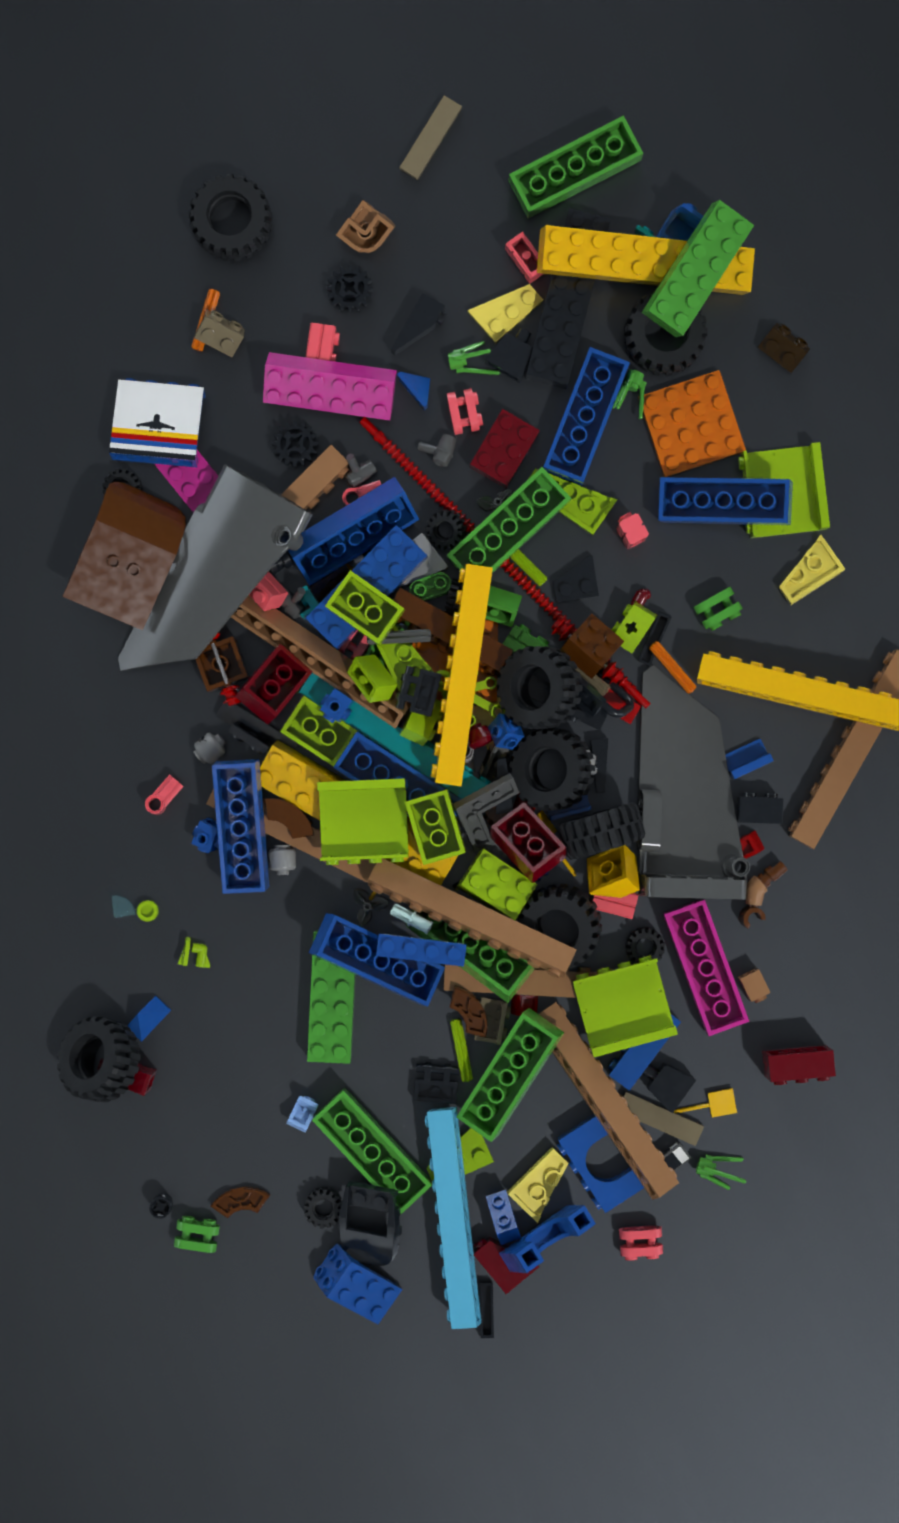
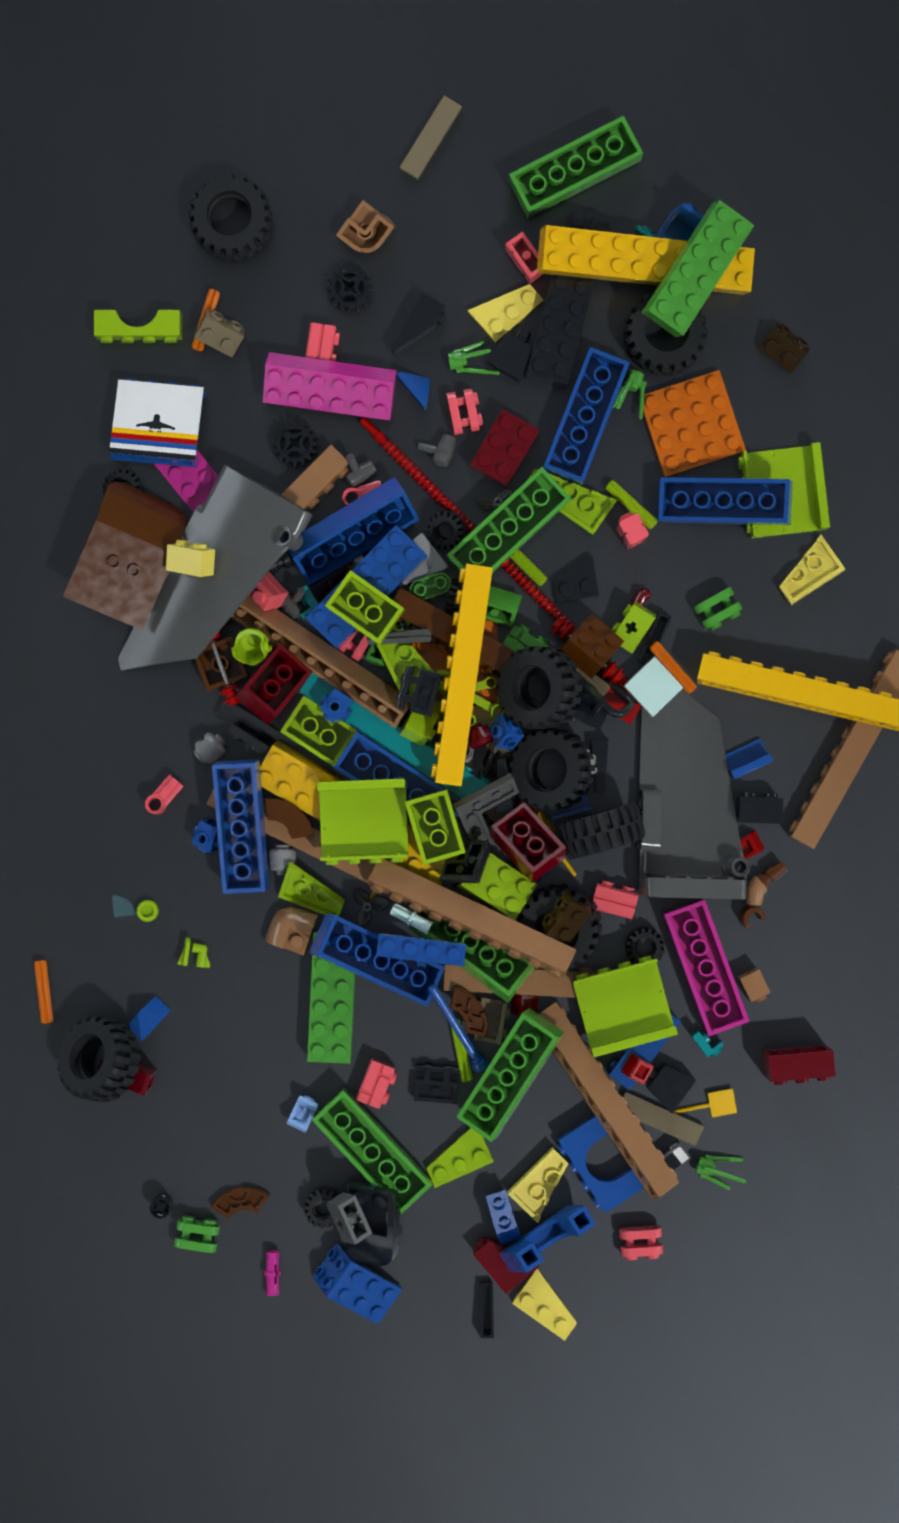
(43, 991): none -> orange axle
(165, 326): none -> lime arch
(190, 559): none -> light yellow brick
(251, 647): none -> lime cap
(272, 1273): none -> dark pink pin
(291, 929): none -> medium nougat brick
(309, 893): none -> lime wing
(349, 1218): none -> dark grey brick
(372, 678): lime brick -> none
(376, 1082): none -> coral brick
(453, 1218): medium azure brick -> none
(471, 868): none -> black brick
(478, 1061): none -> blue piece
(544, 1305): none -> light yellow wing
(565, 918): none -> dark brown bracket
(613, 873): yellow slope -> none
(631, 504): none -> lime axle
(637, 1069): none -> red slope
(653, 686): none -> light aqua tile
(703, 1041): none -> teal bracket

